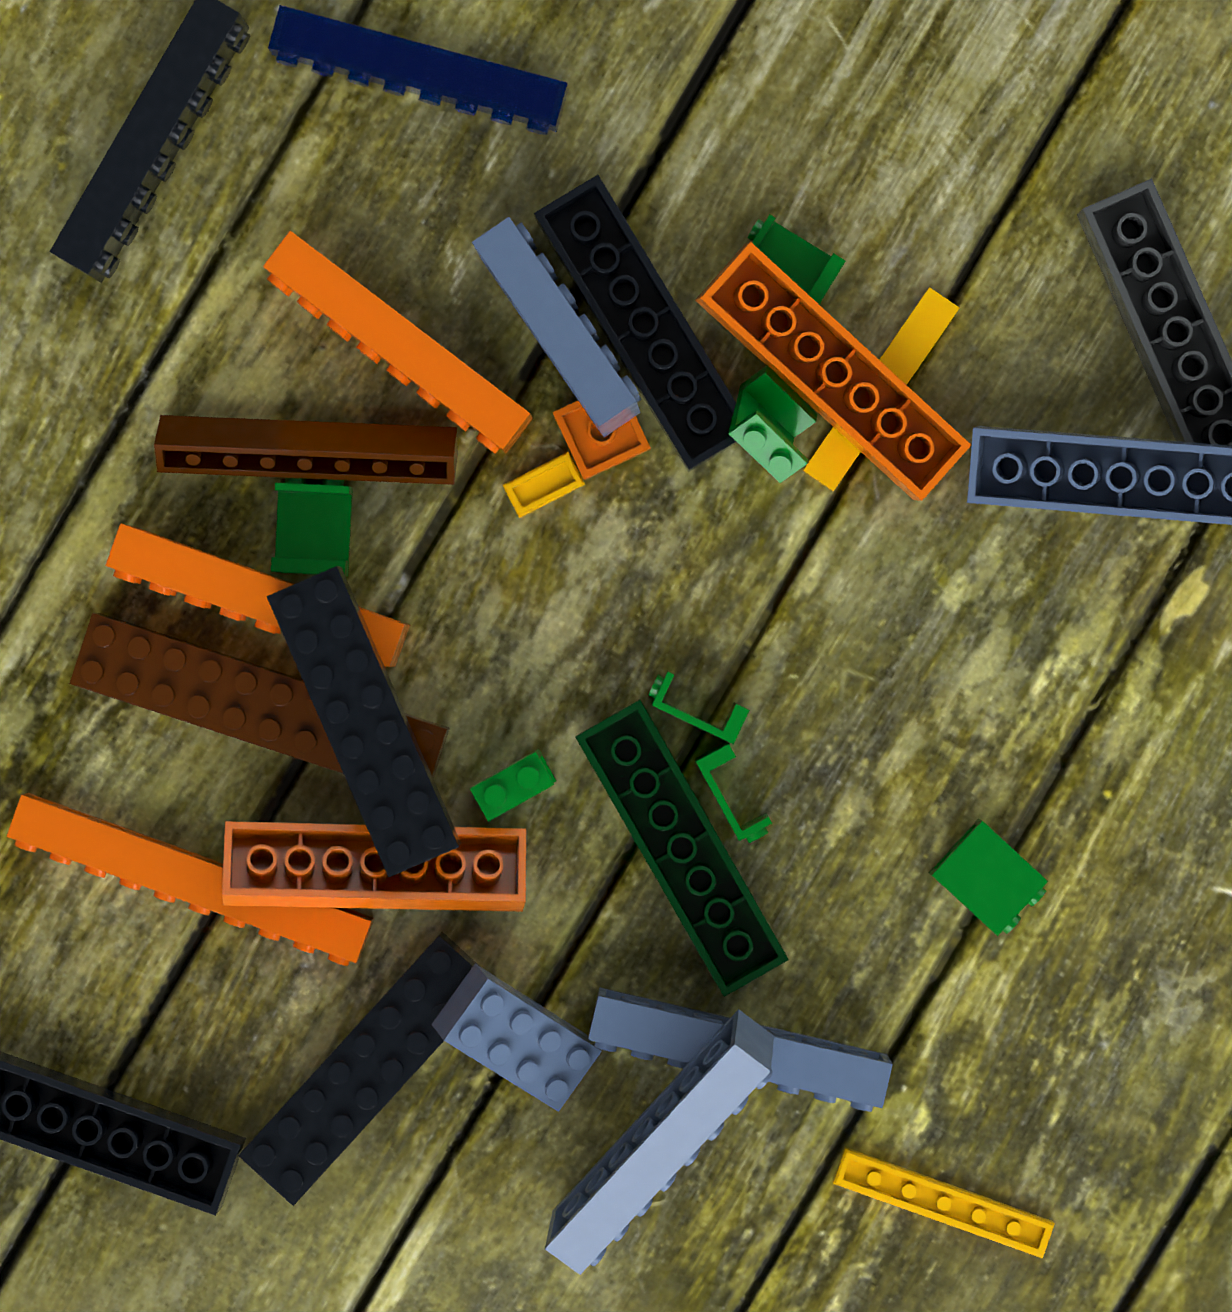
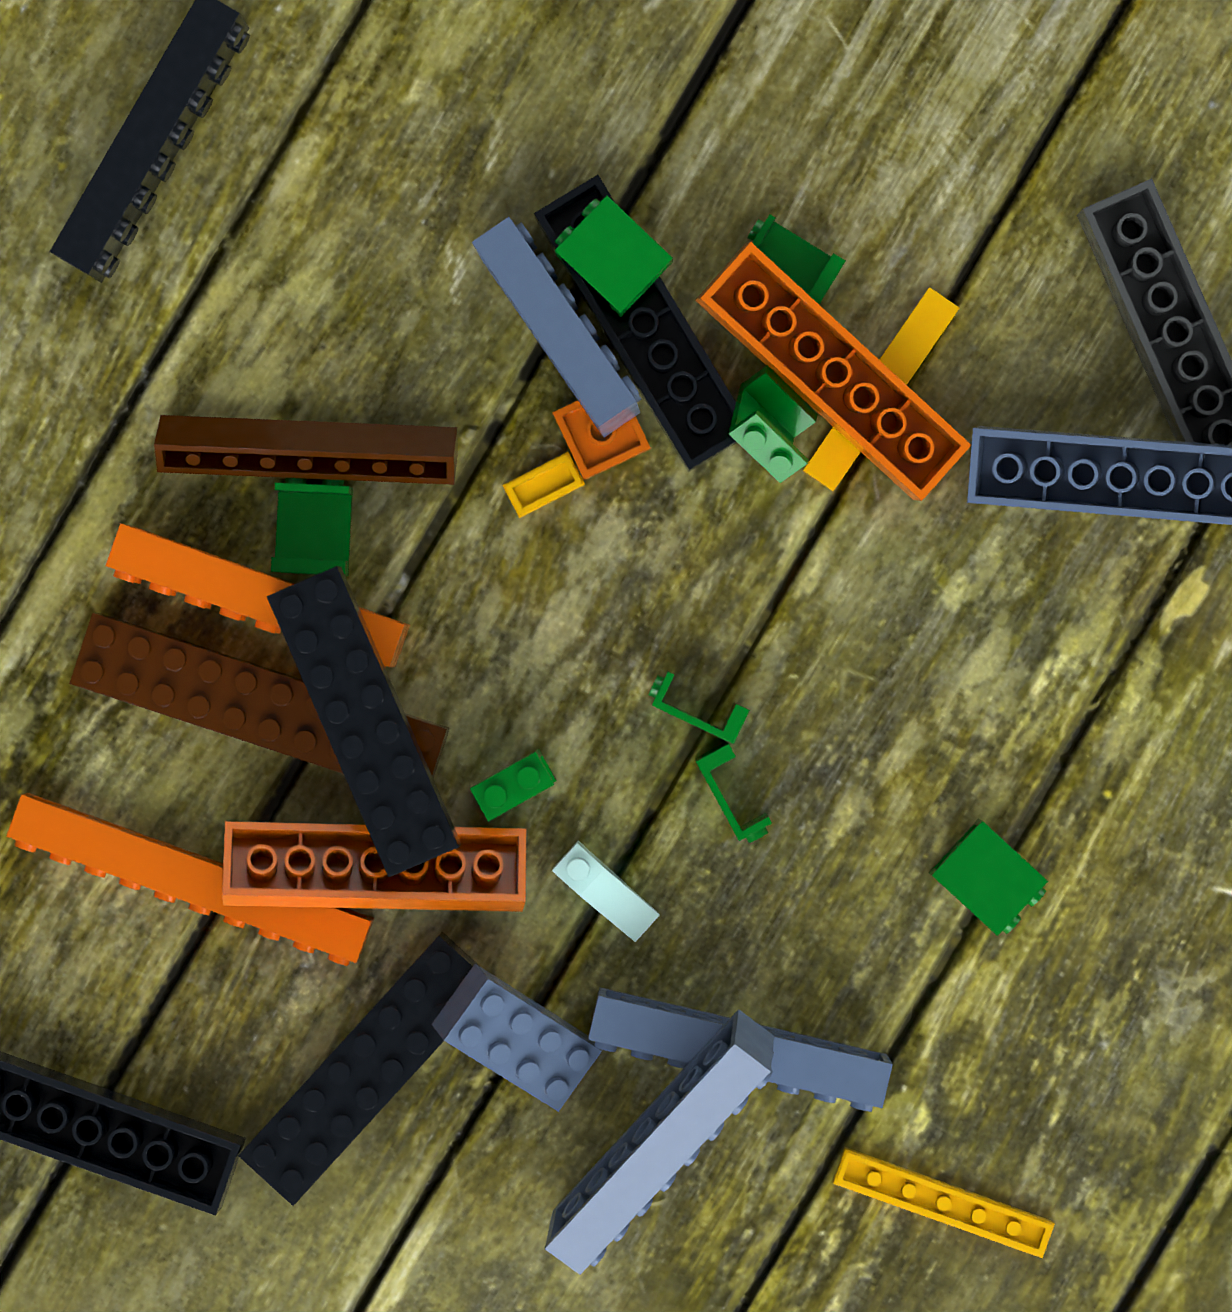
(398, 342): orange brick -> none
(418, 69): clear blue brick -> none
(605, 891): none -> light aqua slope
(613, 254): none -> green panel
(682, 847): dark green brick -> none

